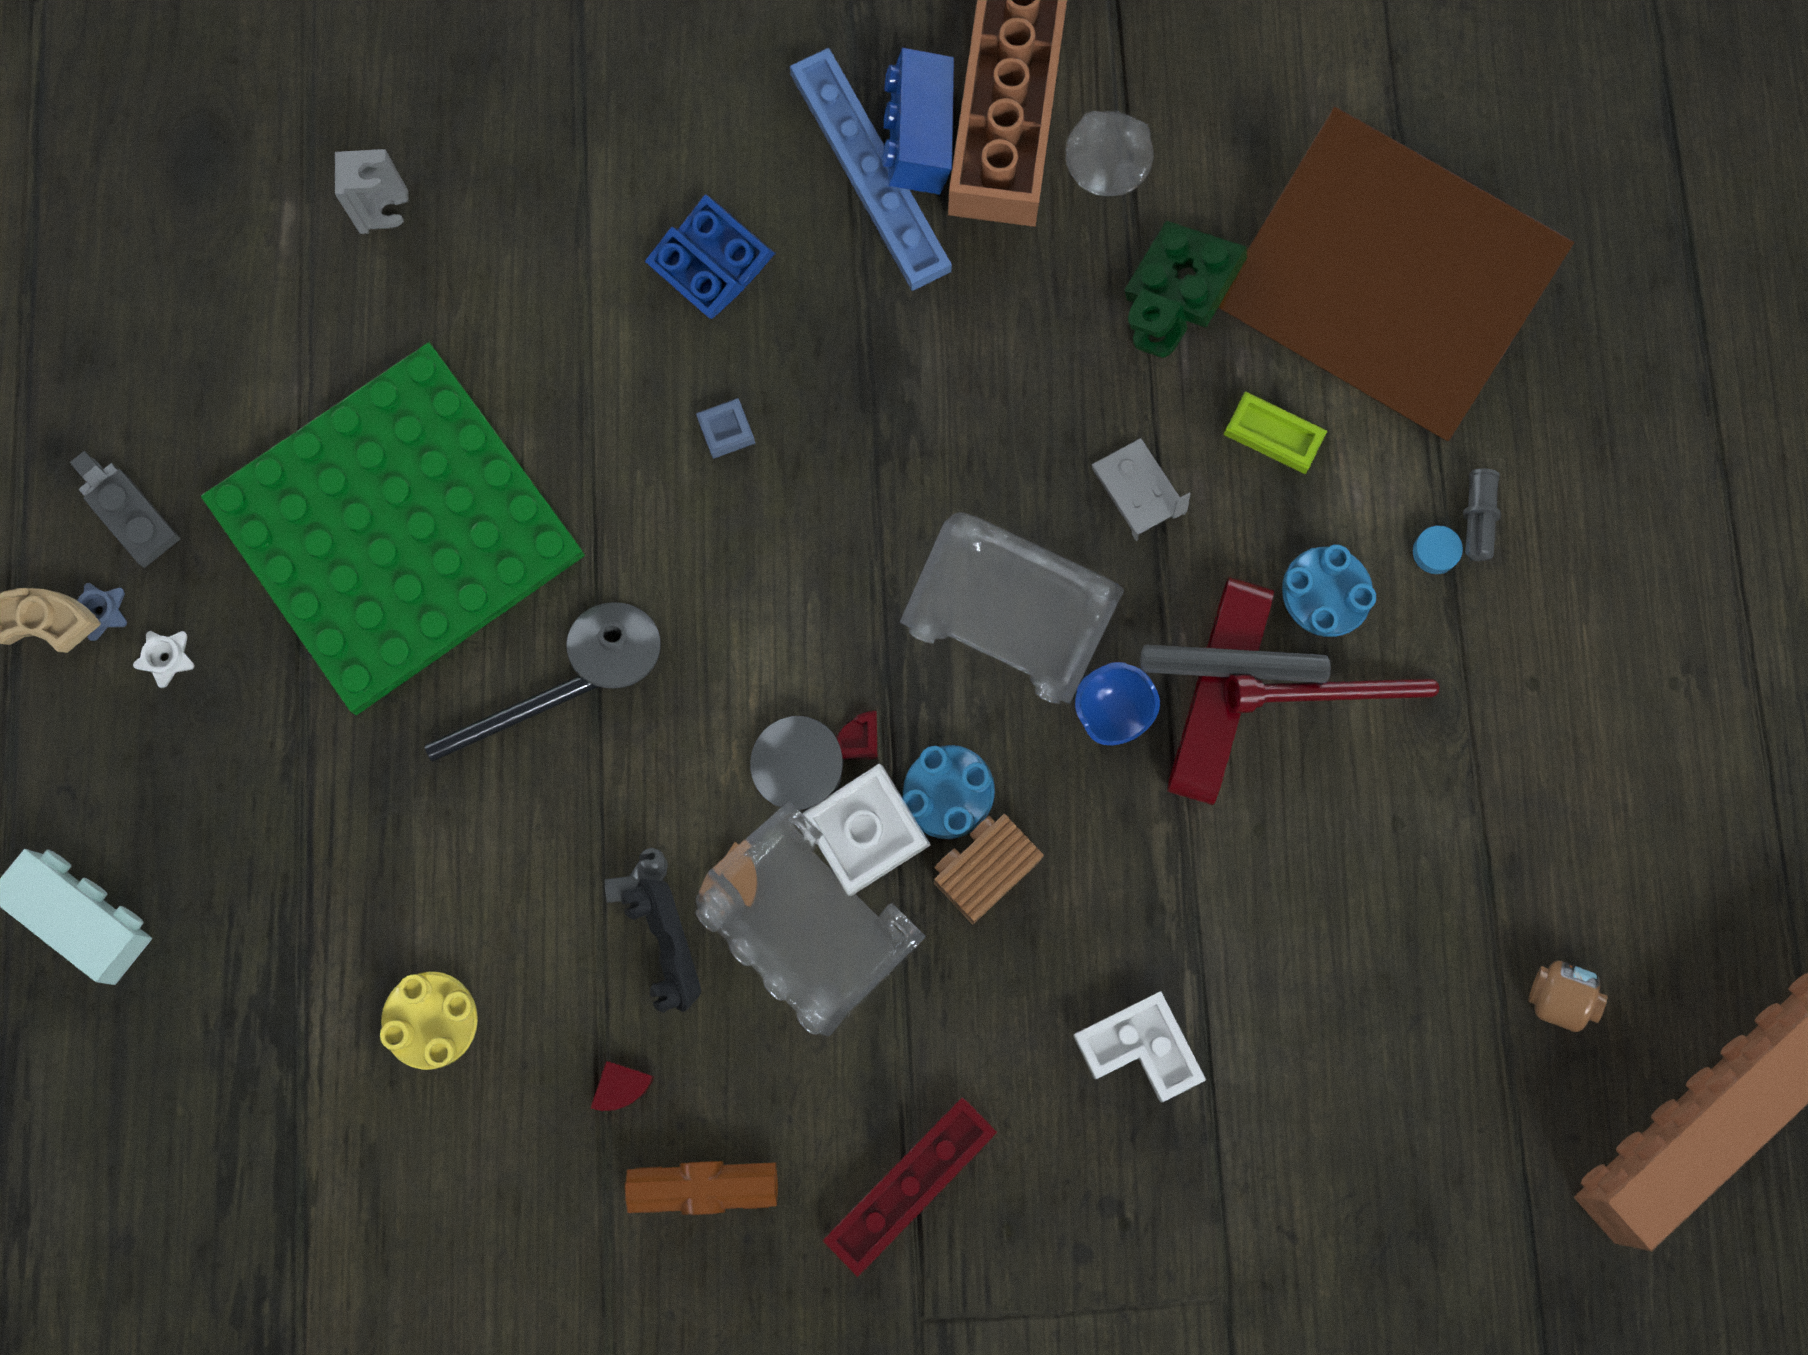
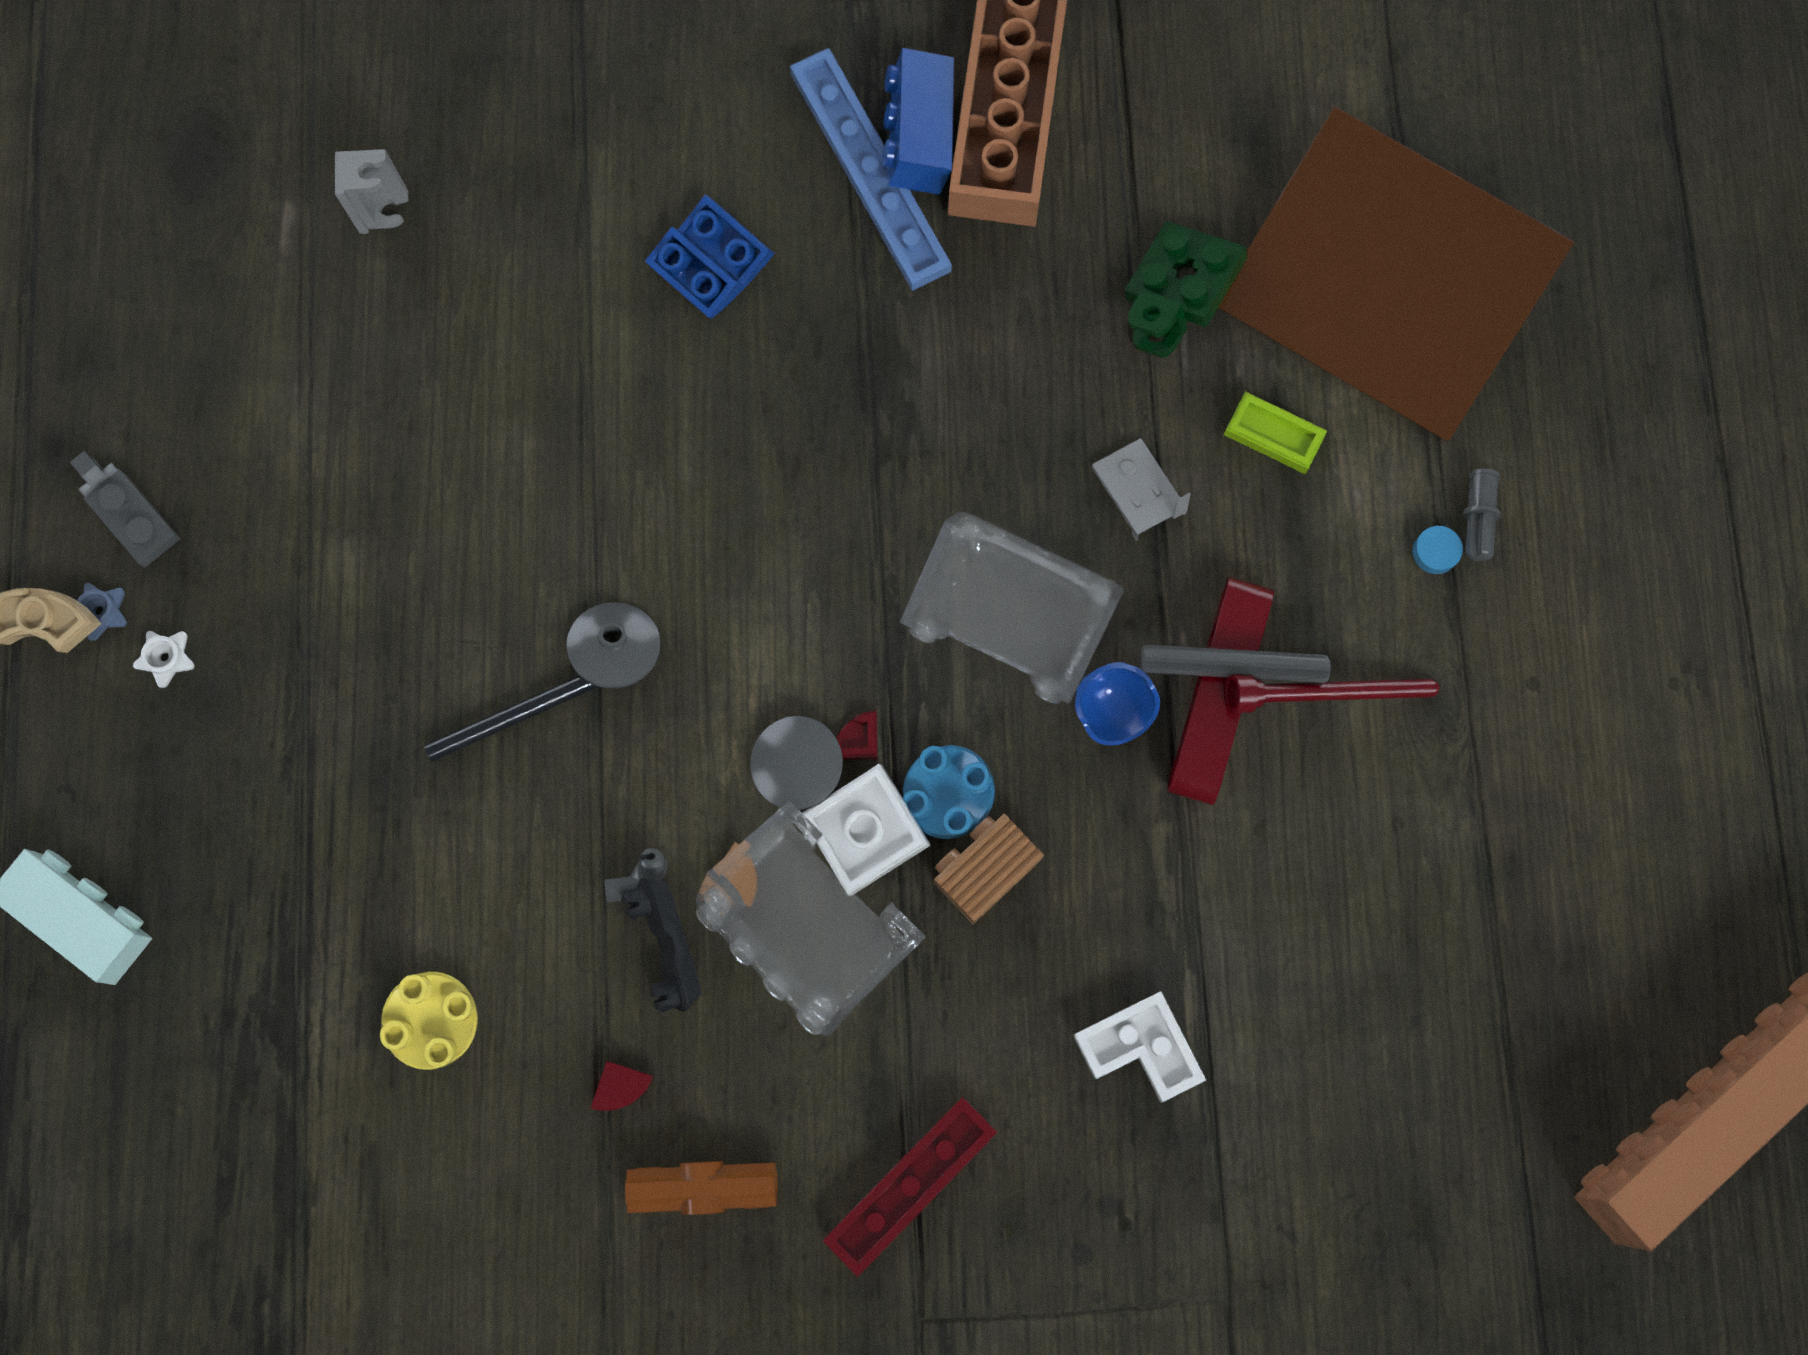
(392, 528): green plate -> none
(725, 428): sand blue tile -> none
(1109, 153): clear dish -> none
(1328, 591): dark azure dish -> none
(1567, 996): medium nougat head -> none

